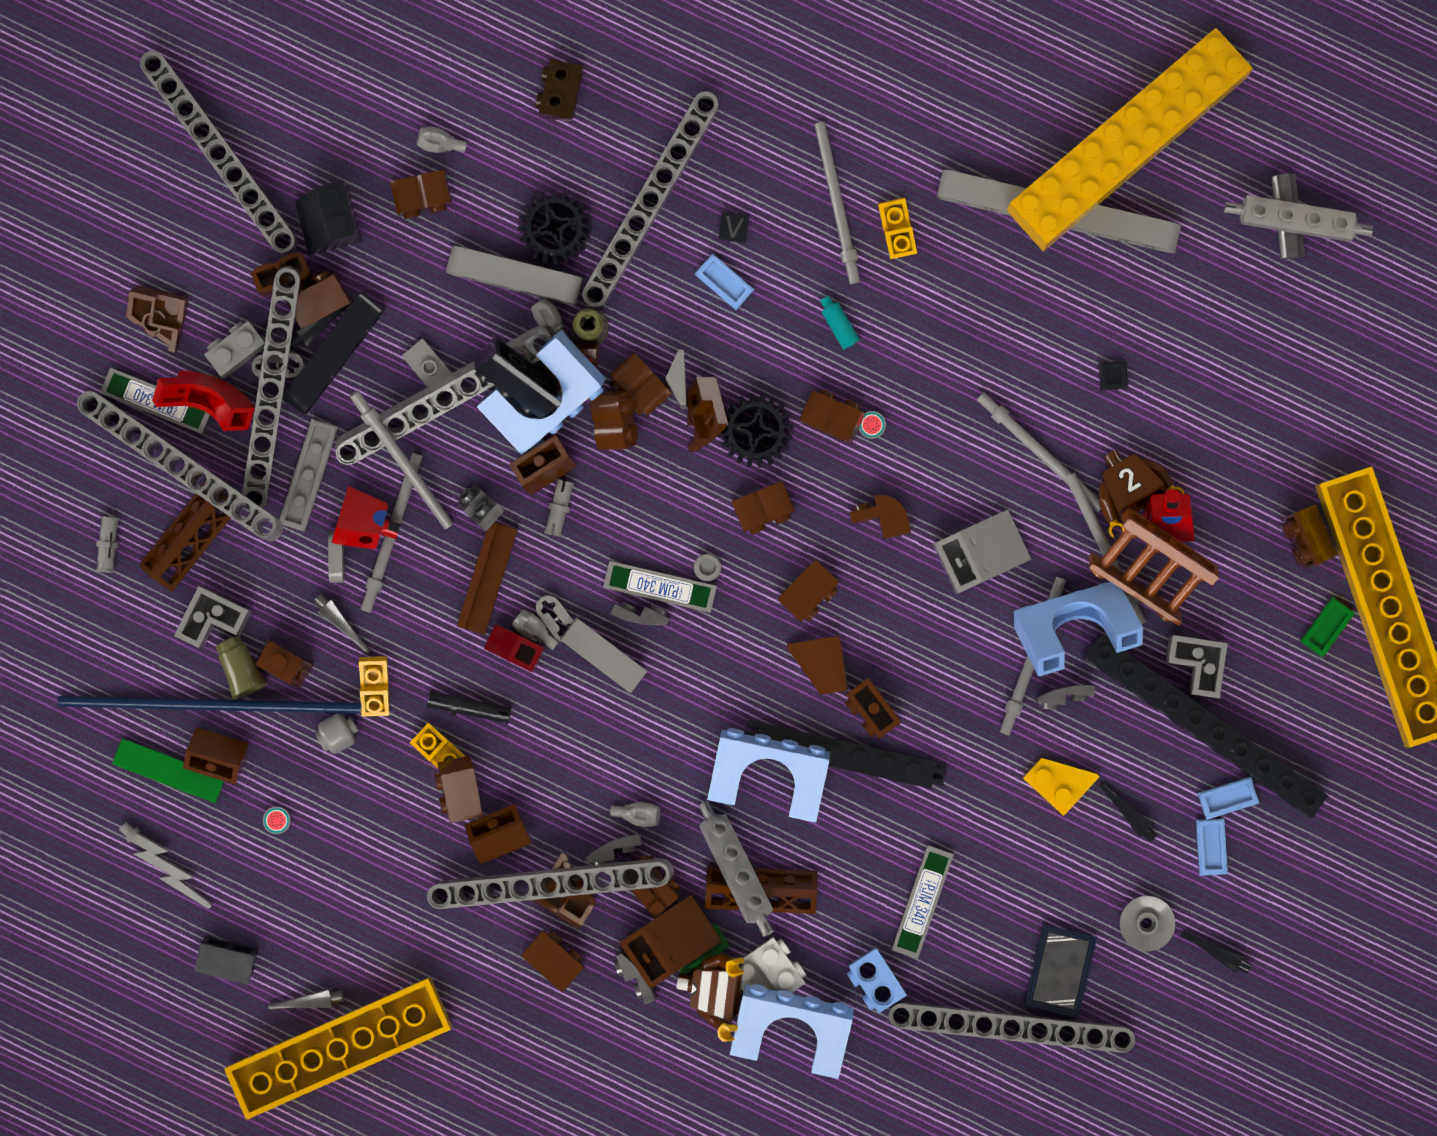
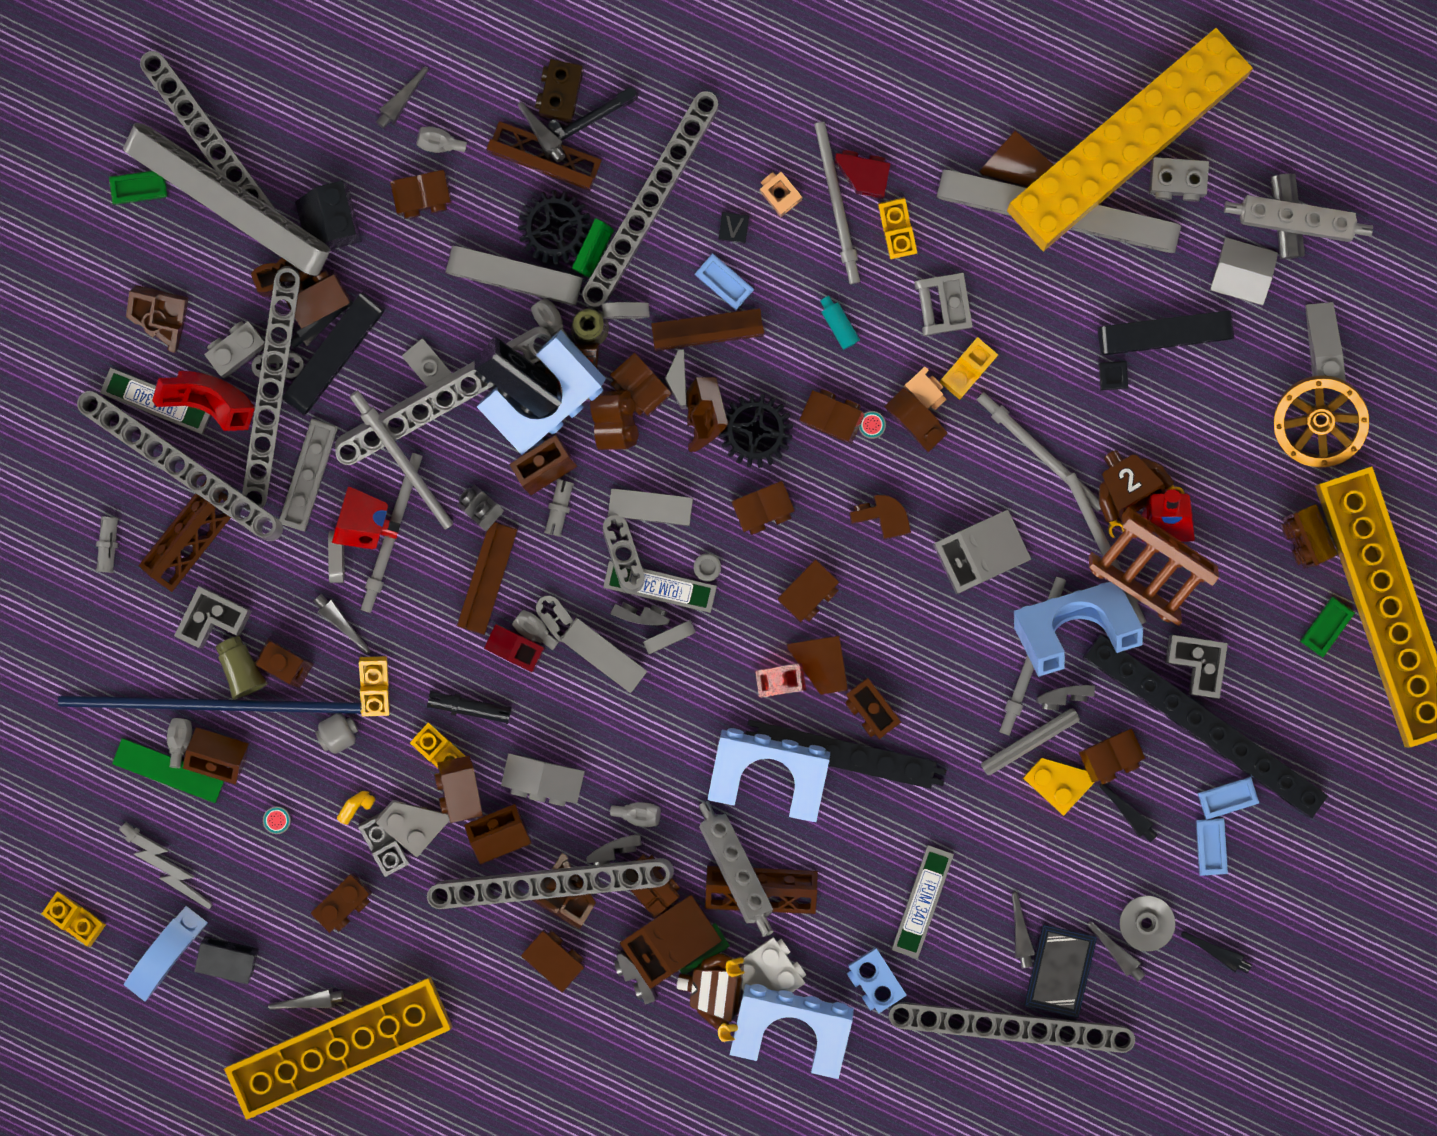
(73, 919): none -> yellow slope
(137, 187): none -> green tile
(164, 953): none -> light blue arch
(178, 738): none -> light grey piece
(226, 199): none -> light grey beam
(340, 903): none -> reddish brown brick
(350, 807): none -> yellow arm
(383, 847): none -> flat silver slope
(394, 107): none -> flat silver piece
(411, 825): none -> light grey wing
(541, 165): none -> reddish brown fence
(542, 780): none -> light grey brick
(548, 141): none -> flat silver piece
(593, 248): none -> green tile
(622, 575): none -> light grey beam
(623, 99): none -> black hinge
(625, 310): none -> light grey beam
(650, 507): none -> light grey slope
(669, 637): none -> light grey beam
(707, 329): none -> reddish brown fence
(780, 680): none -> clear red slope
(791, 195): none -> light nougat brick
(864, 175): none -> dark red slope
(916, 419): none -> reddish brown brick
(926, 389): none -> light nougat brick
(952, 301): none -> light grey plate
(968, 368): none -> yellow slope
(1016, 162): none -> reddish brown slope
(1023, 945): none -> flat silver piece
(1030, 741): none -> light grey axle
(1112, 756): none -> reddish brown brick
(1126, 962): none -> flat silver piece
(1165, 333): none -> black beam
(1178, 178): none -> light grey brick
(1244, 271): none -> light grey slope
(1323, 426): none -> pearl gold wheel
(1324, 341): none -> light grey slope

